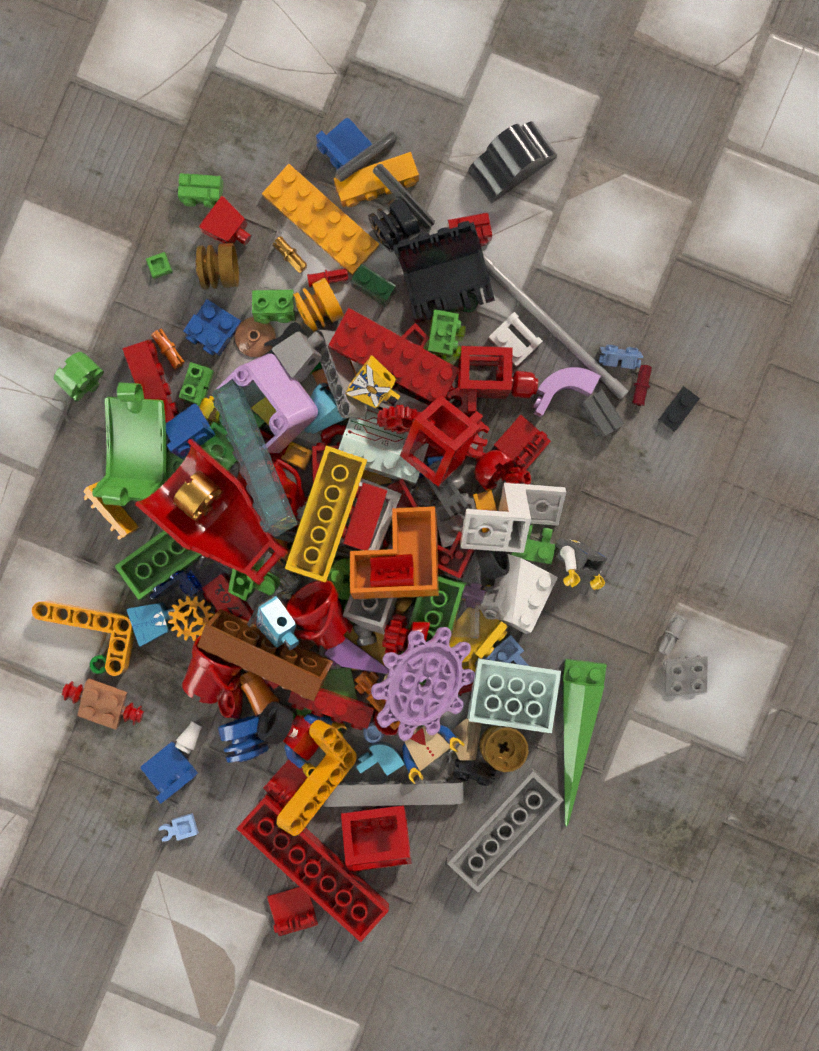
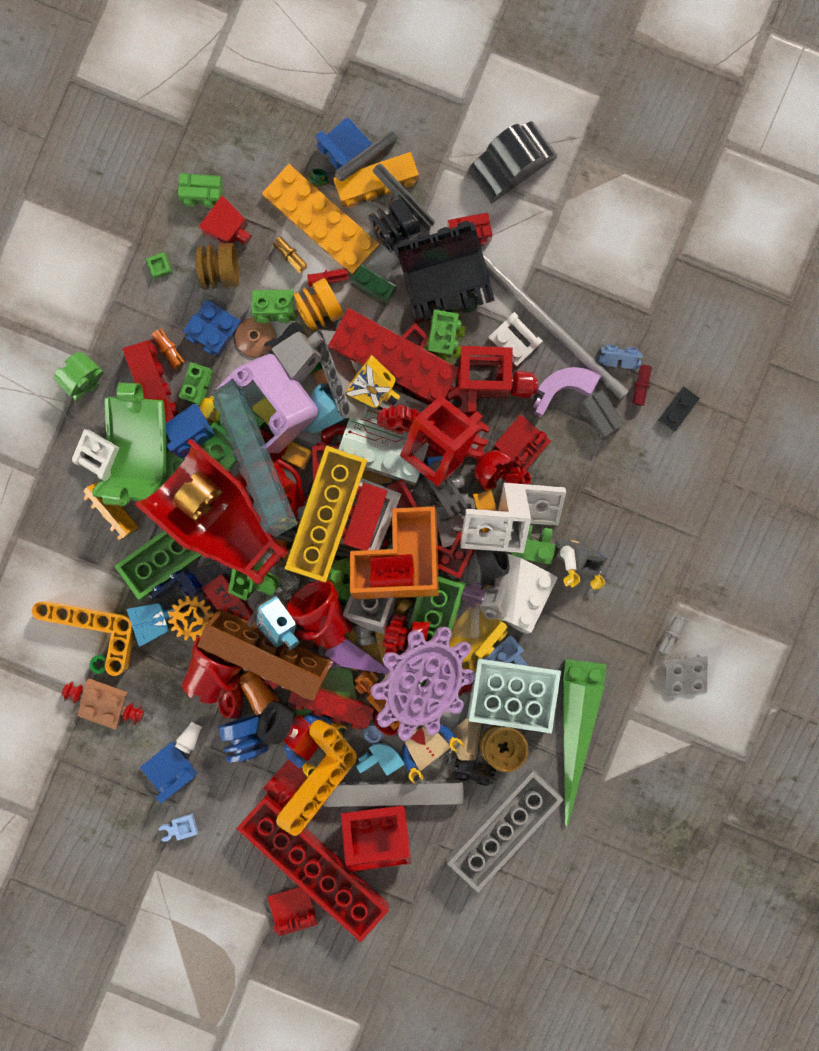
(98, 449): none -> white plate
(318, 177): none -> dark green plate

